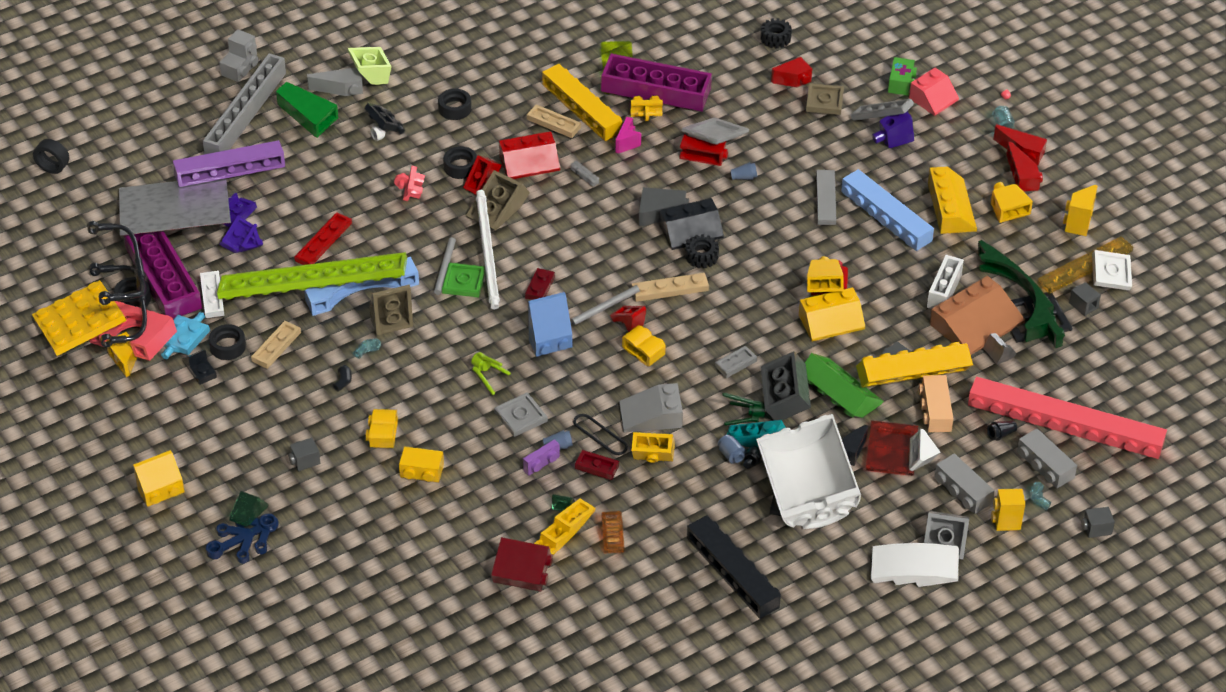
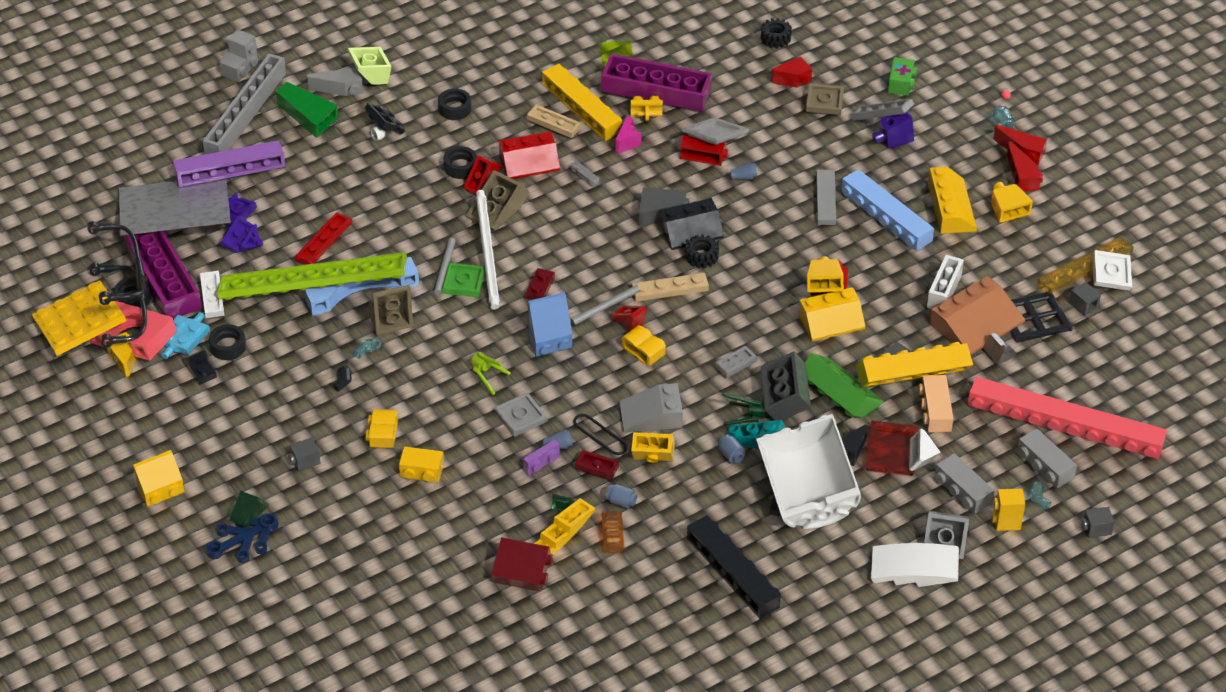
(55, 149): black tyre -> none
(276, 344): tan plate -> none
(409, 183): coral hips -> none
(621, 496): none -> sand blue brick
(752, 457): black cylinder -> none
(933, 91): coral slope -> none
(1001, 429): black cone -> none
(1042, 321): dark green slope -> none
(1080, 211): yellow slope -> none

